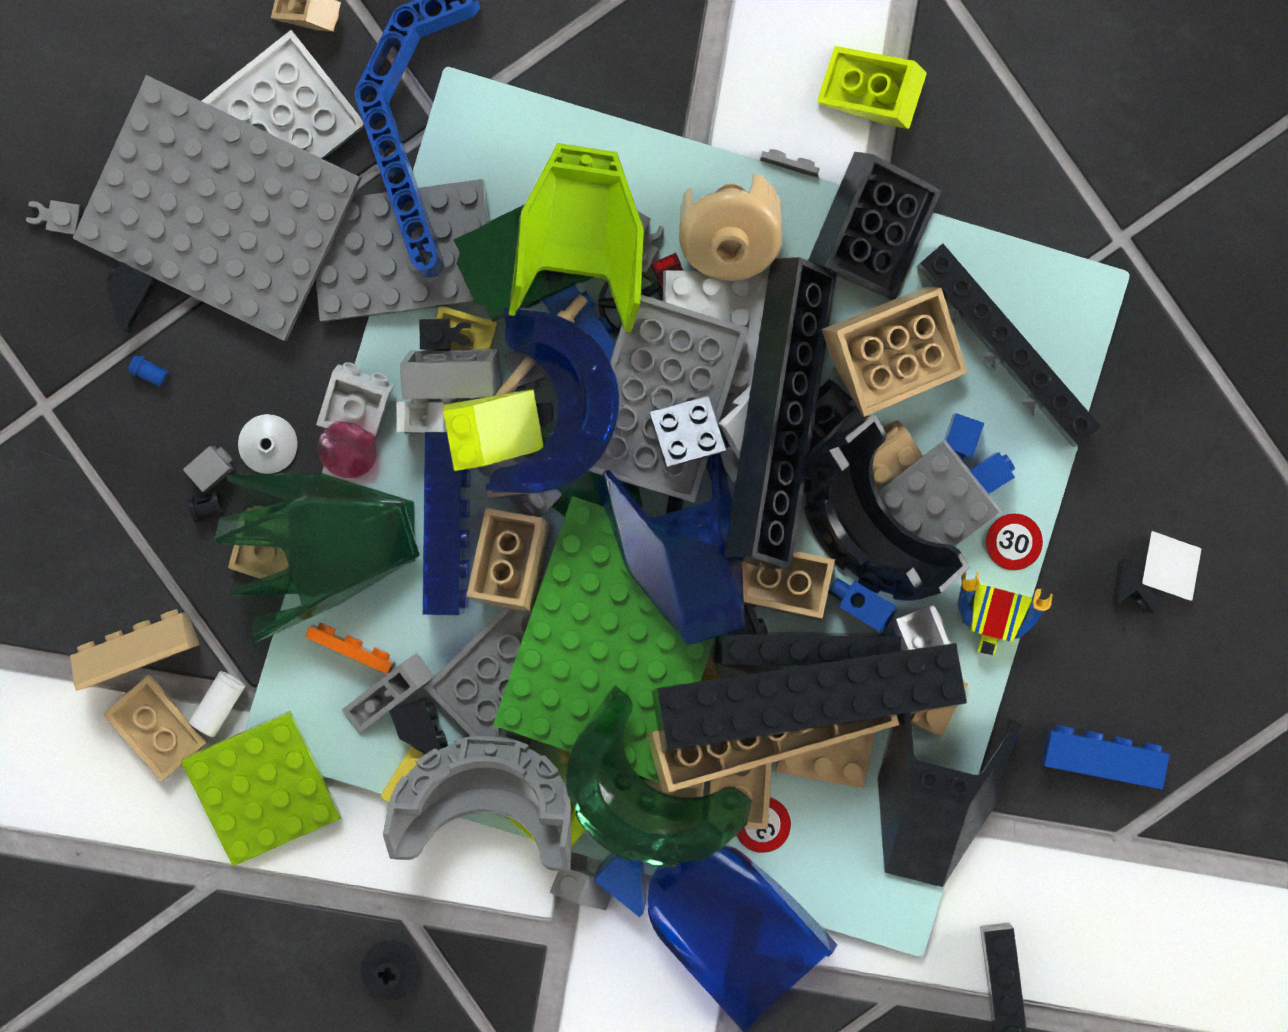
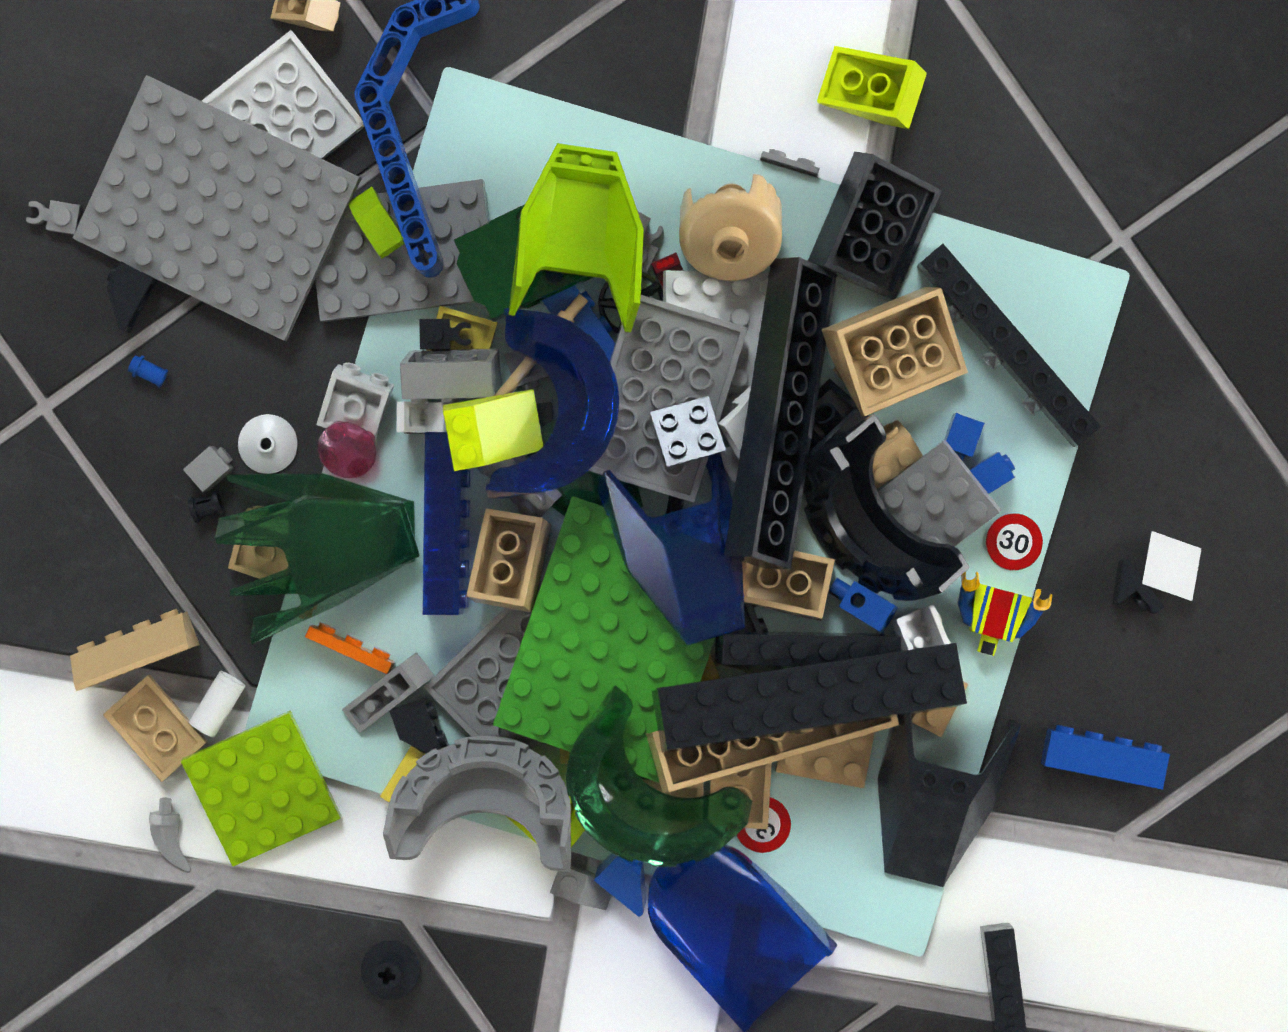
(165, 834): none -> light grey bar
(376, 222): none -> lime slope

